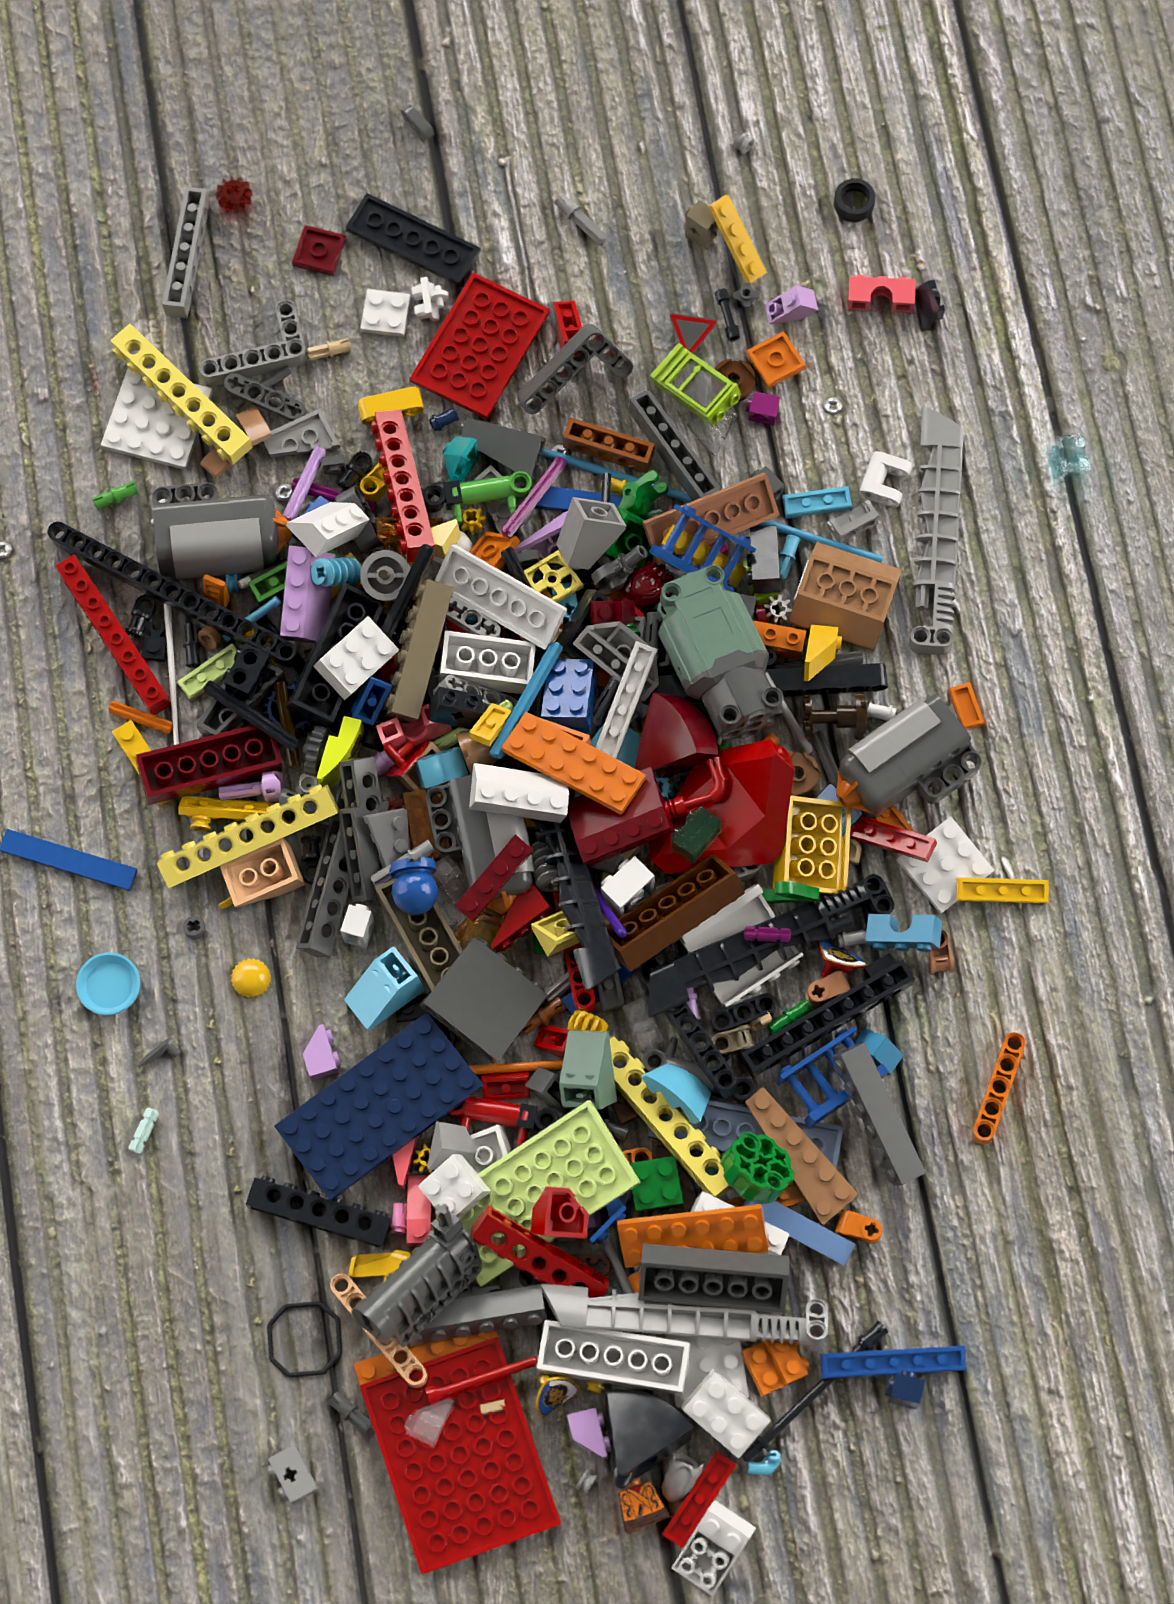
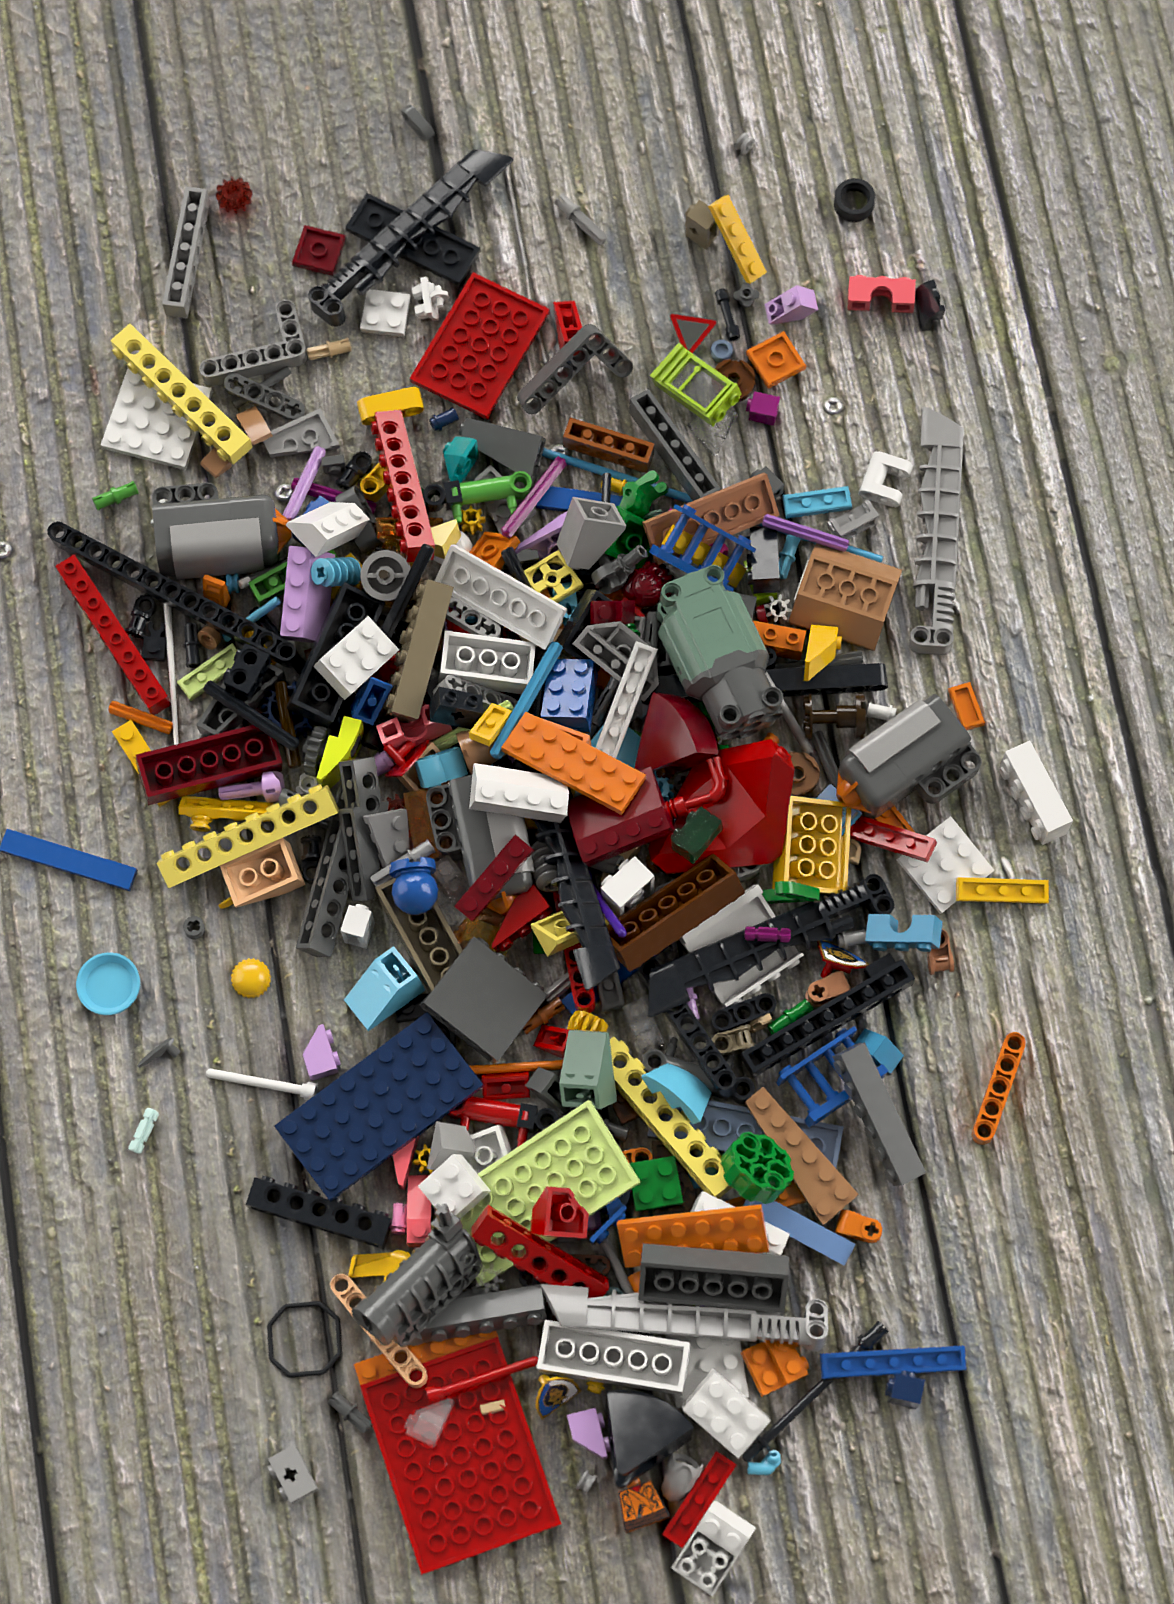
(305, 1091): none -> white piece
(422, 216): none -> black piece
(496, 1279): none -> clear gear
(721, 350): none -> sand blue tile
(805, 532): none -> medium lavender axle
(1035, 793): none -> white brick
(1070, 455): clear light blue cylinder -> none

